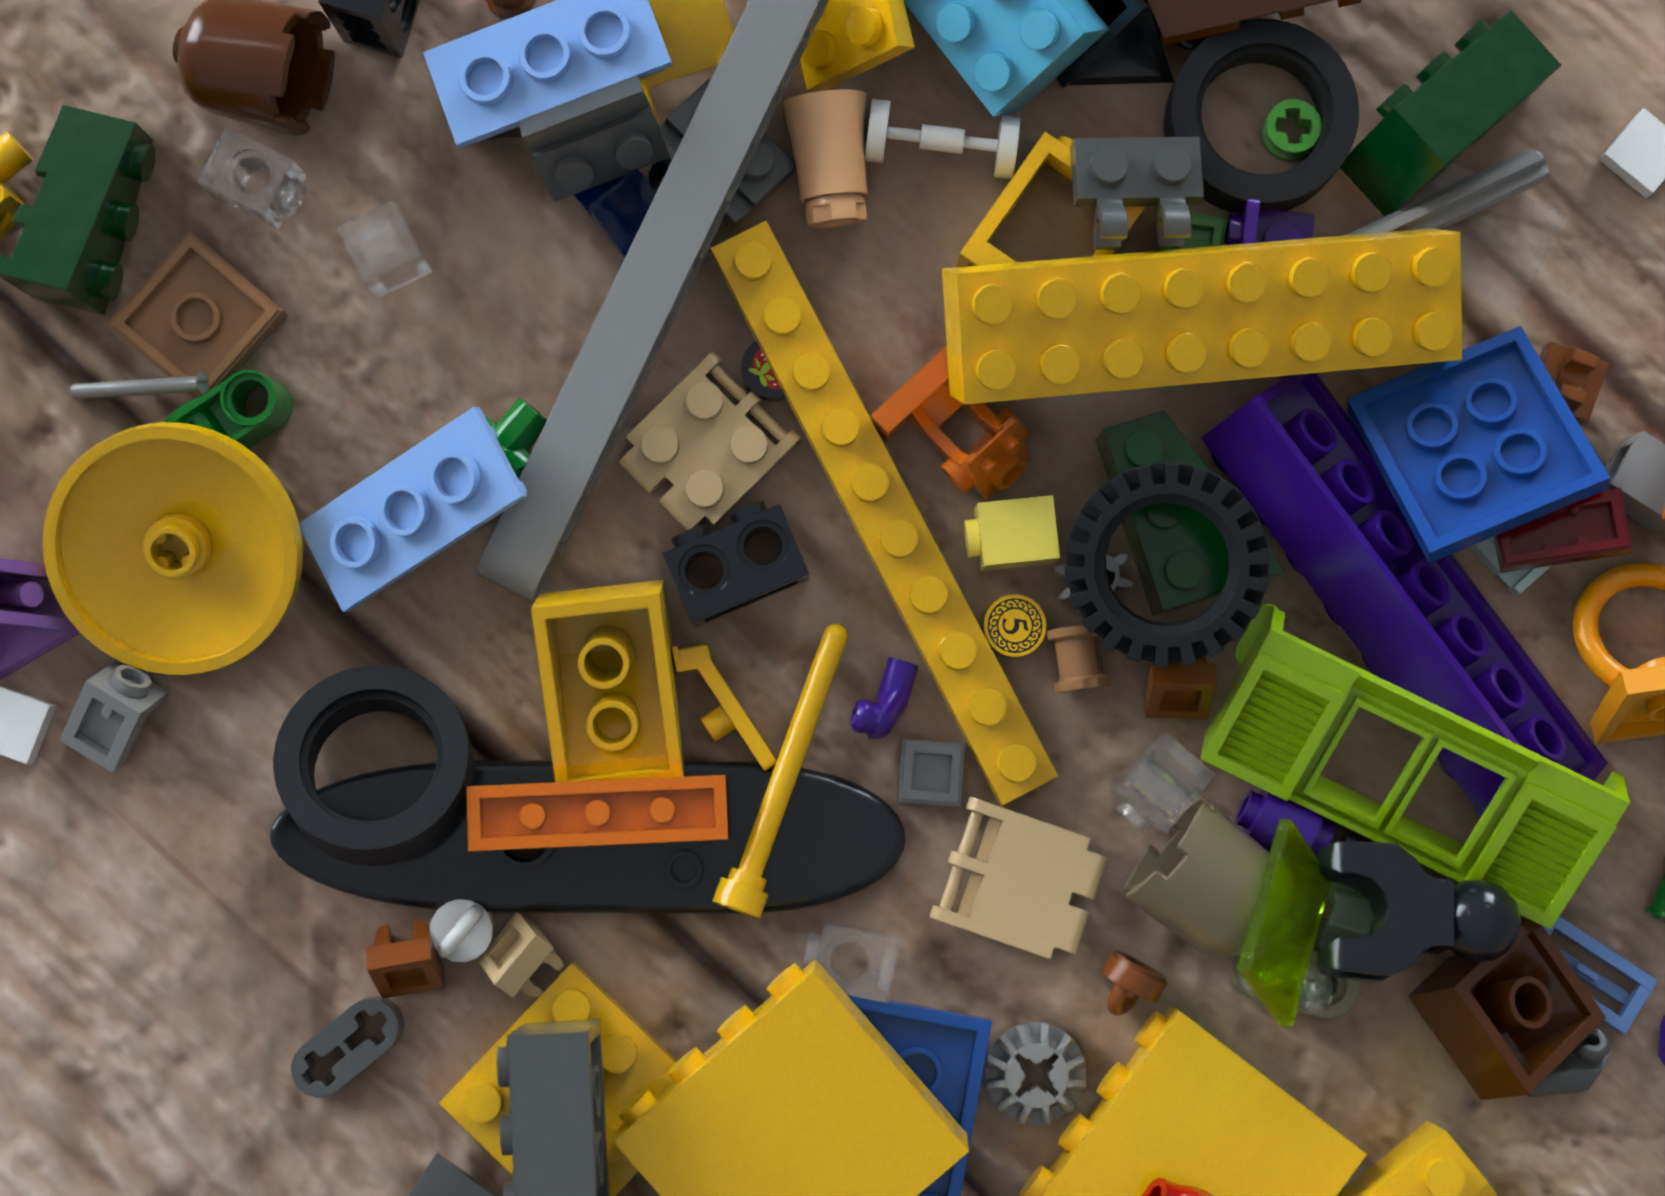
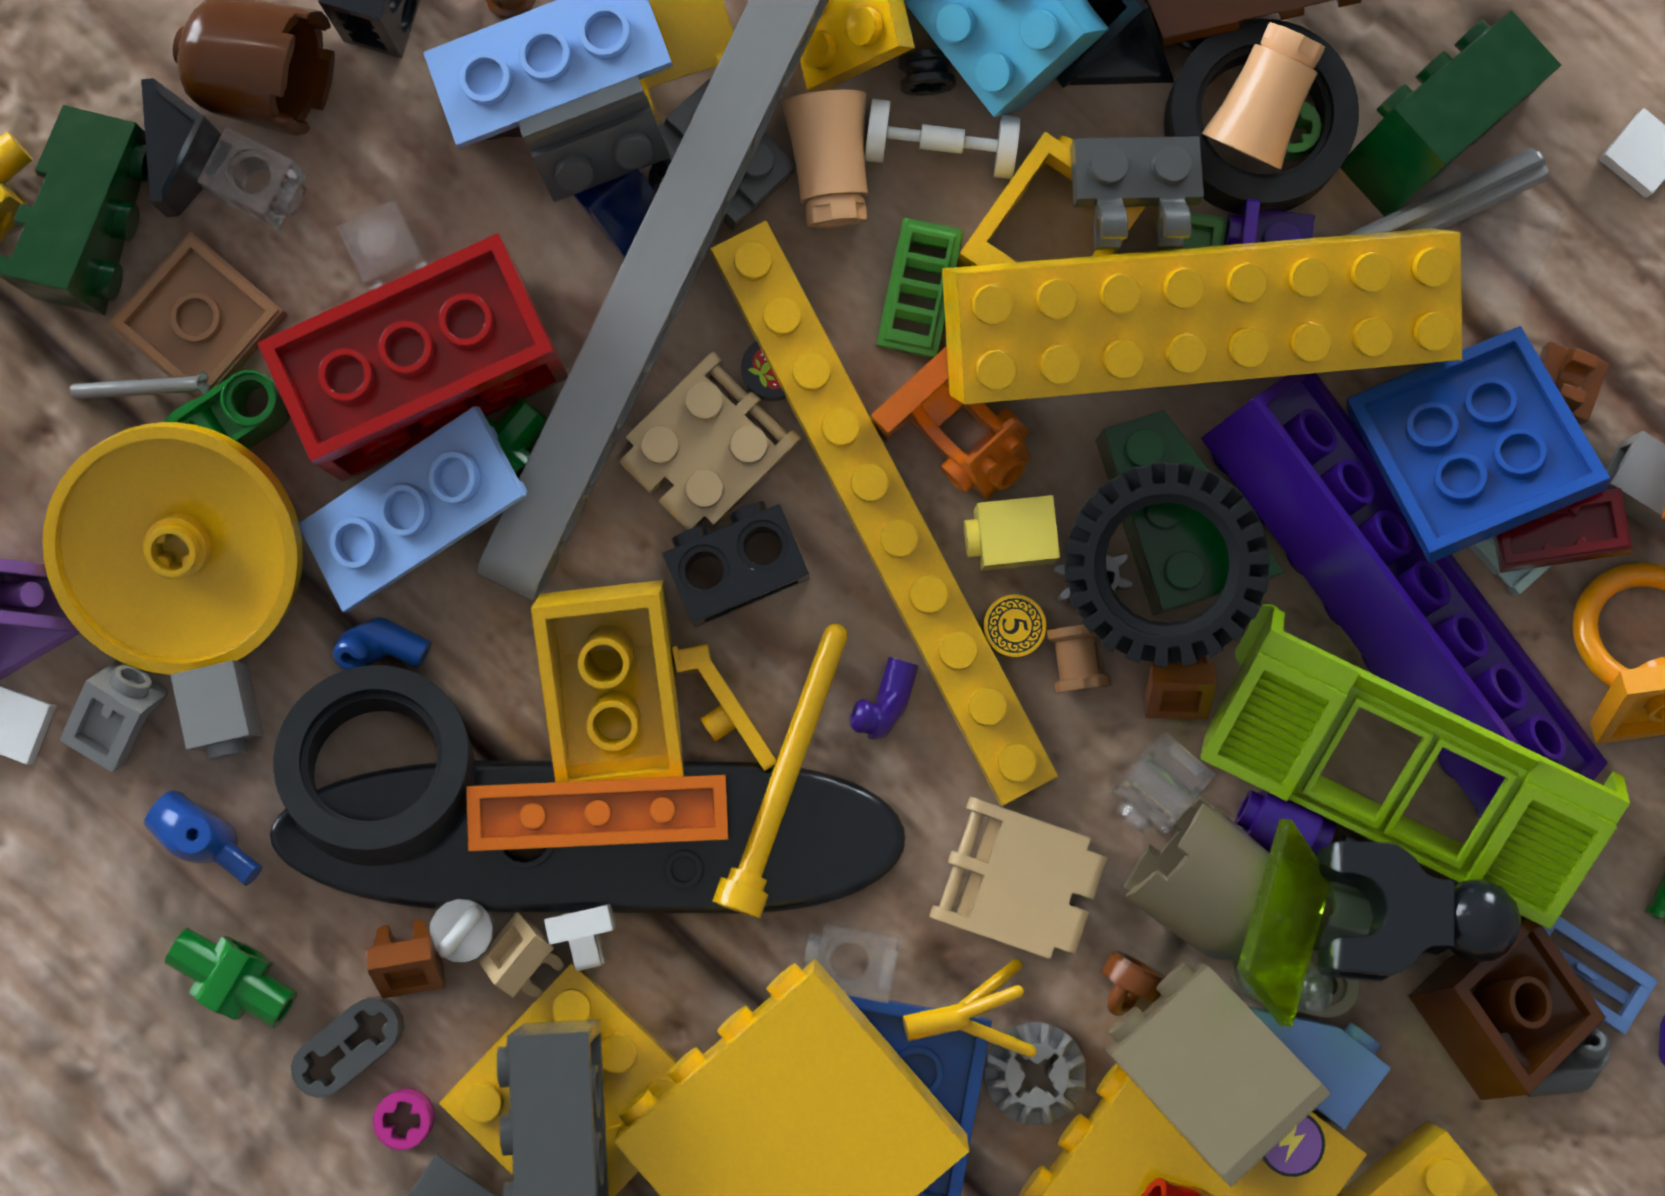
(176, 147): none -> black slope
(199, 836): none -> blue piece
(217, 708): none -> light grey brick
(230, 977): none -> green axle
(377, 640): none -> blue arm
(387, 1132): none -> dark pink bush
(412, 358): none -> red brick
(583, 933): none -> white tile
(926, 72): none -> black bush
(927, 235): none -> bright green slope
(931, 772): flat silver tile -> none
(957, 1016): none -> yellow plant
(1214, 1070): none -> dark tan slope
(1267, 96): none -> light nougat plant
(1298, 1151): none -> medium lavender tile
(1337, 1058): none -> medium blue slope

